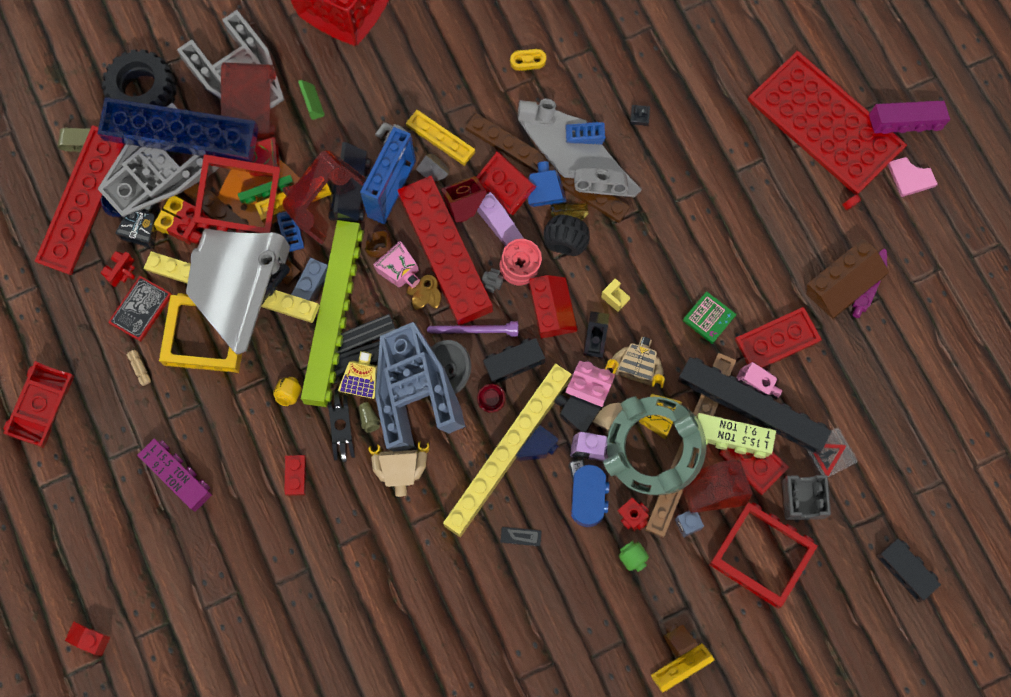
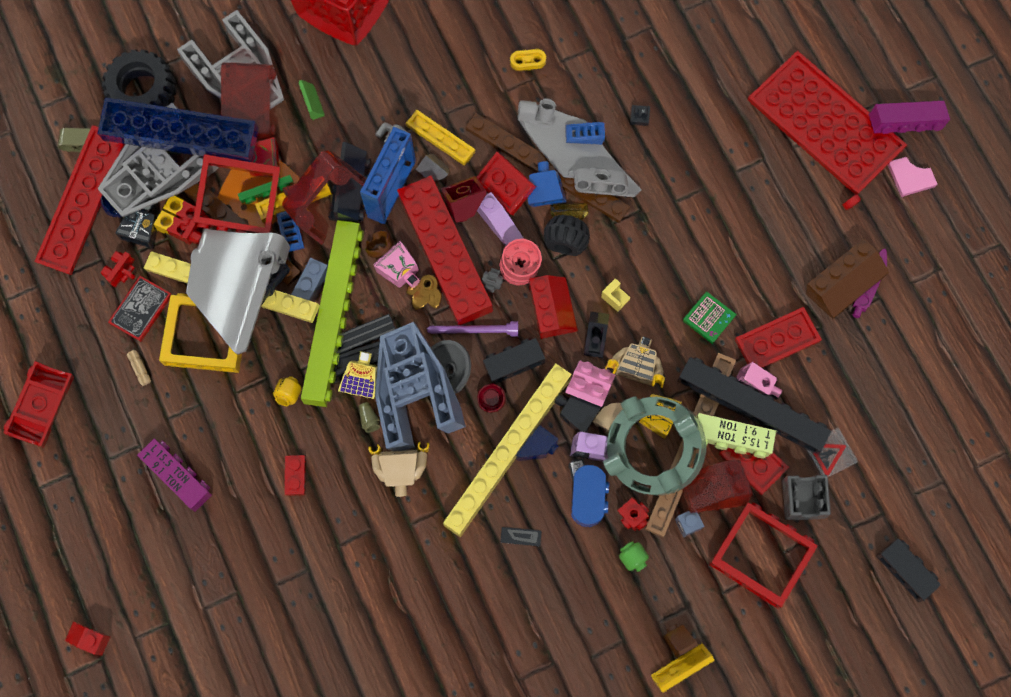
(340, 436): black piece -> none

